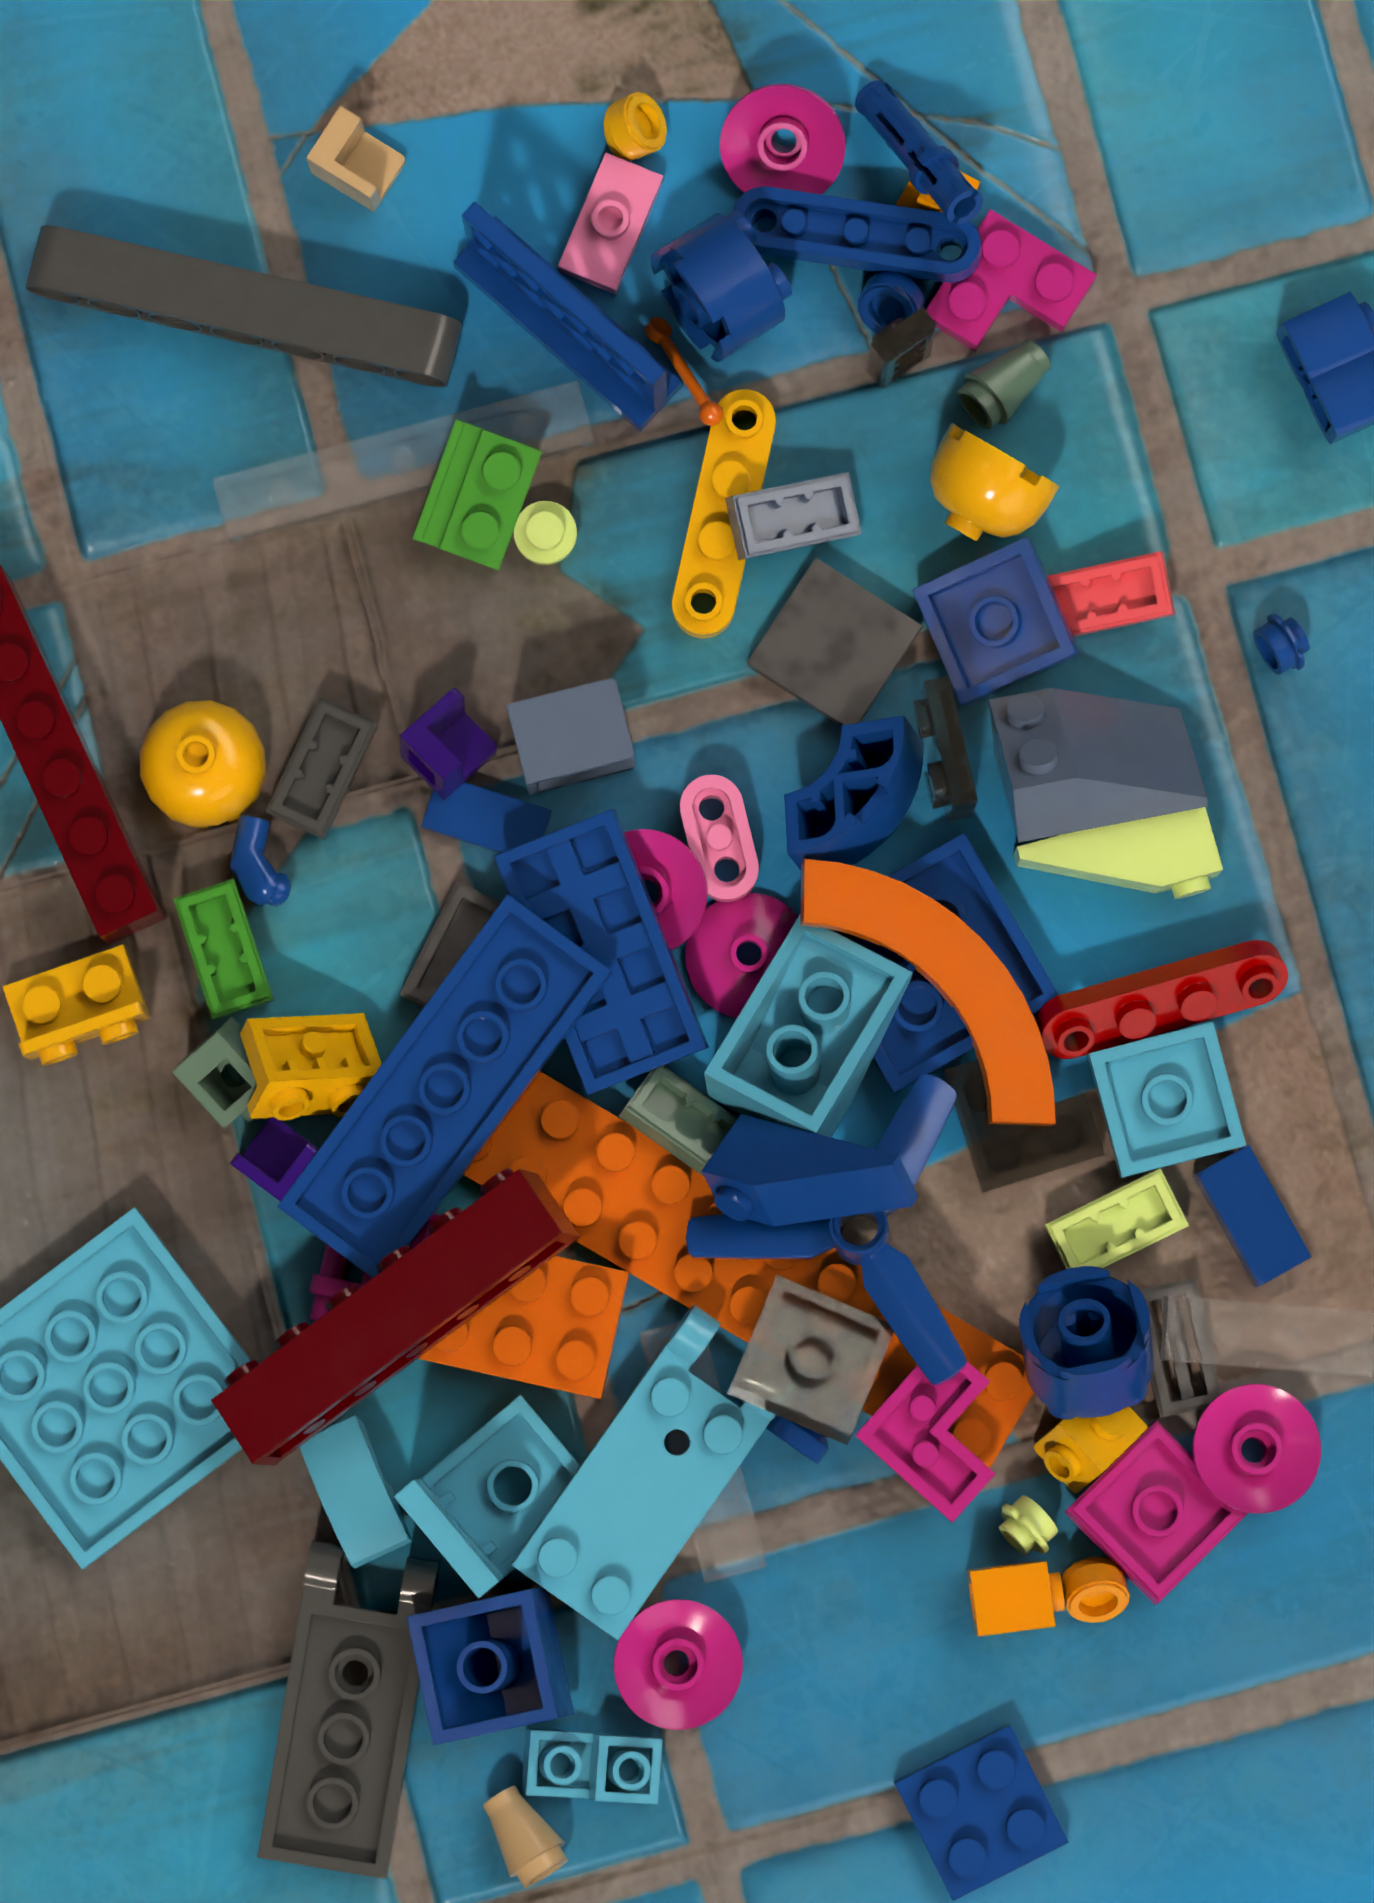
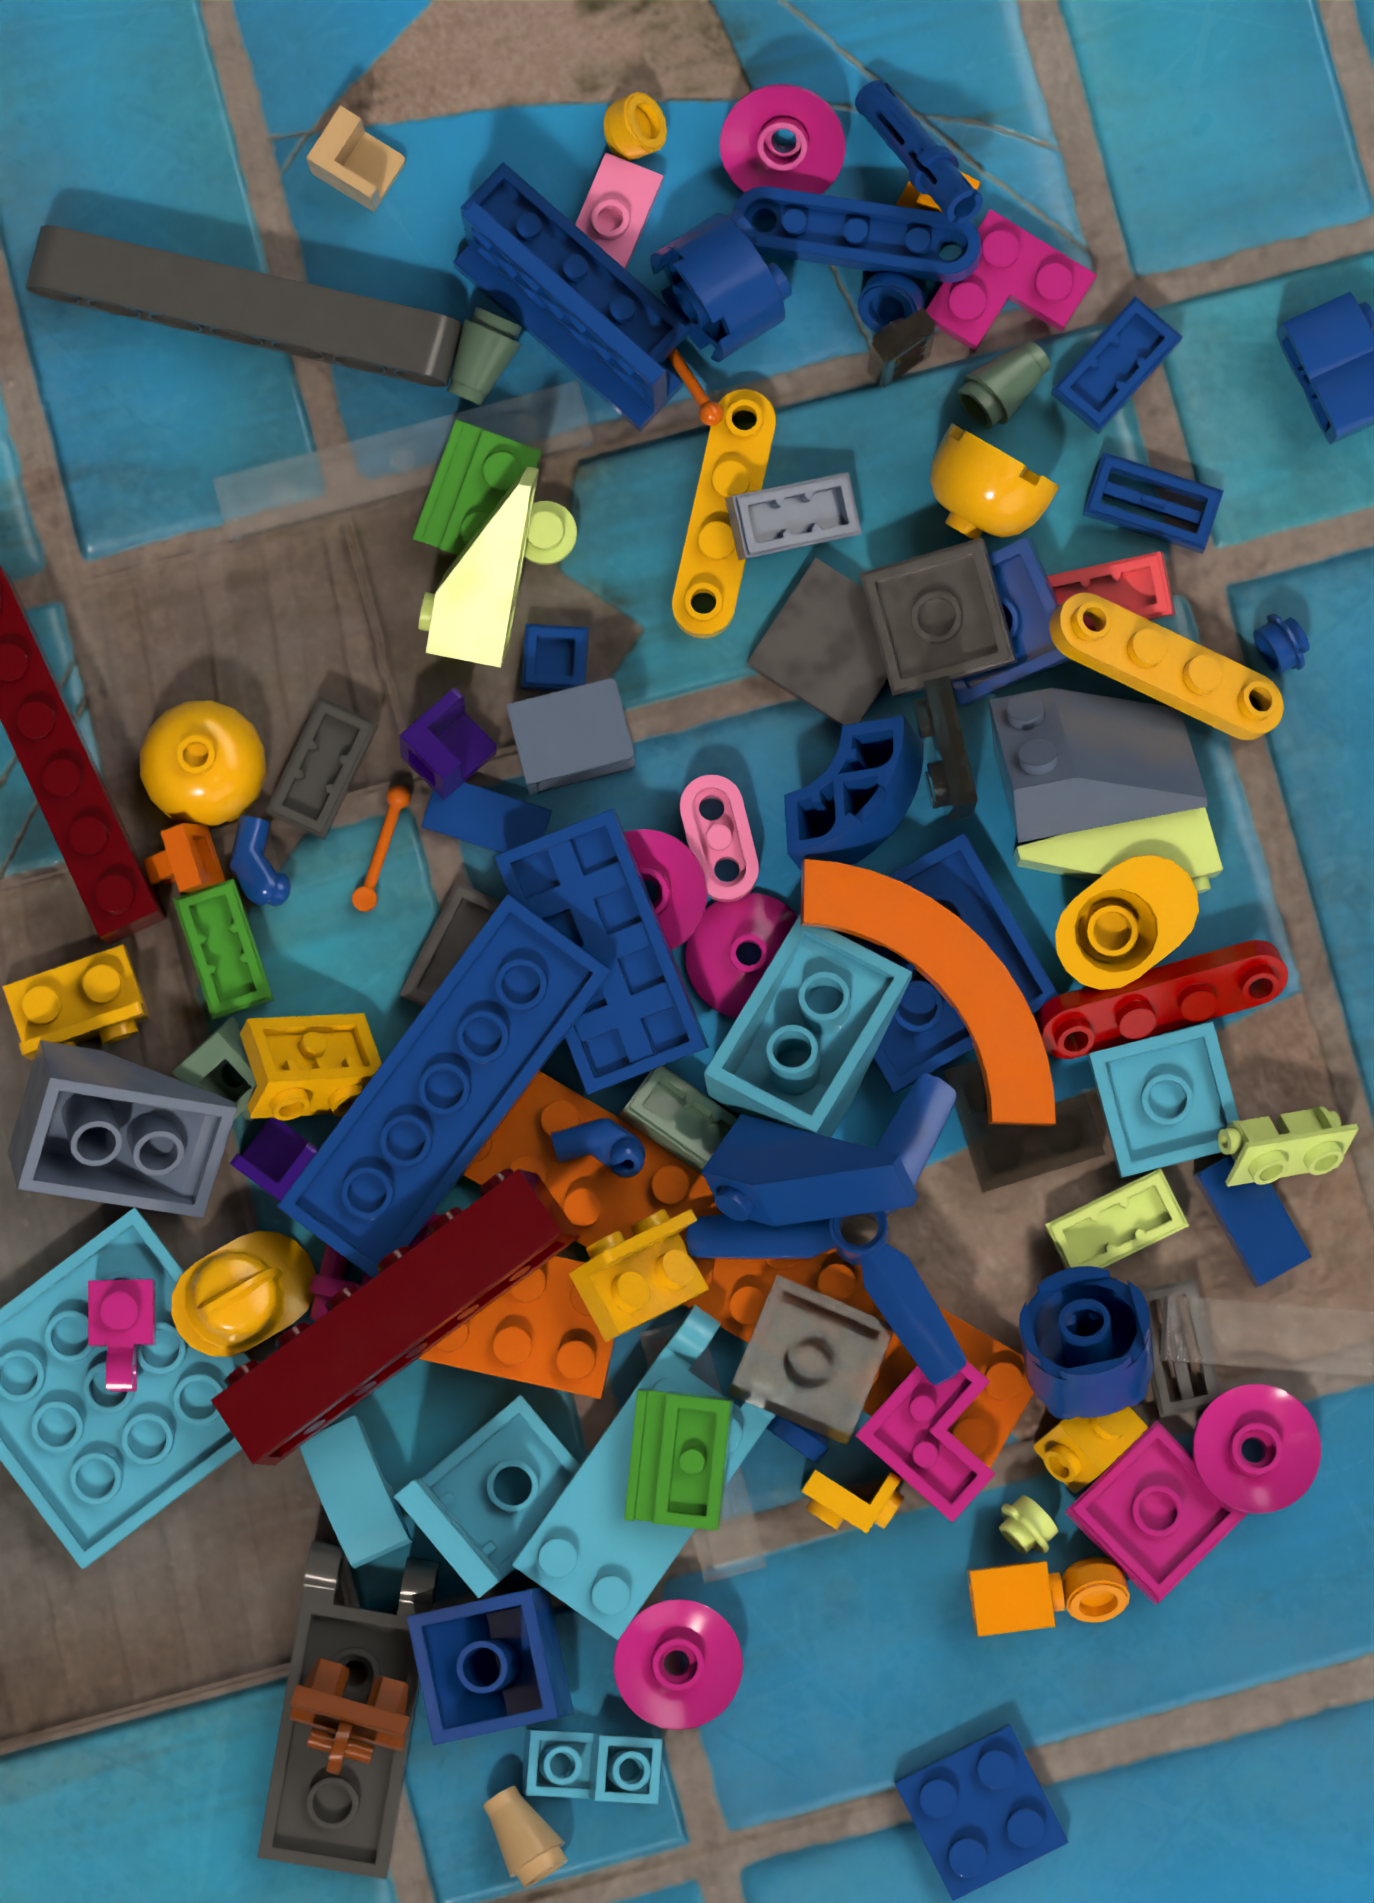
(117, 1133): none -> sand blue slope
(121, 1319): none -> dark pink plate
(188, 859): none -> orange tile
(242, 1293): none -> yellow piece
(323, 1706): none -> dark orange hips
(365, 897): none -> orange hinge
(478, 594): none -> yellowish green slope
(482, 354): none -> sand green cone
(554, 657): none -> blue tile
(580, 262): none -> blue tile
(605, 1142): none -> blue arm
(639, 1276): none -> yellow bracket
(679, 1459): none -> bright green plate
(834, 1503): none -> yellow bracket
(938, 616): none -> flat silver tile
(1116, 365): none -> blue plate
(1126, 922): none -> yellow piece
(1146, 526): none -> blue tile
(1166, 666): none -> yellow plate
(1309, 1143): none -> yellowish green hinge

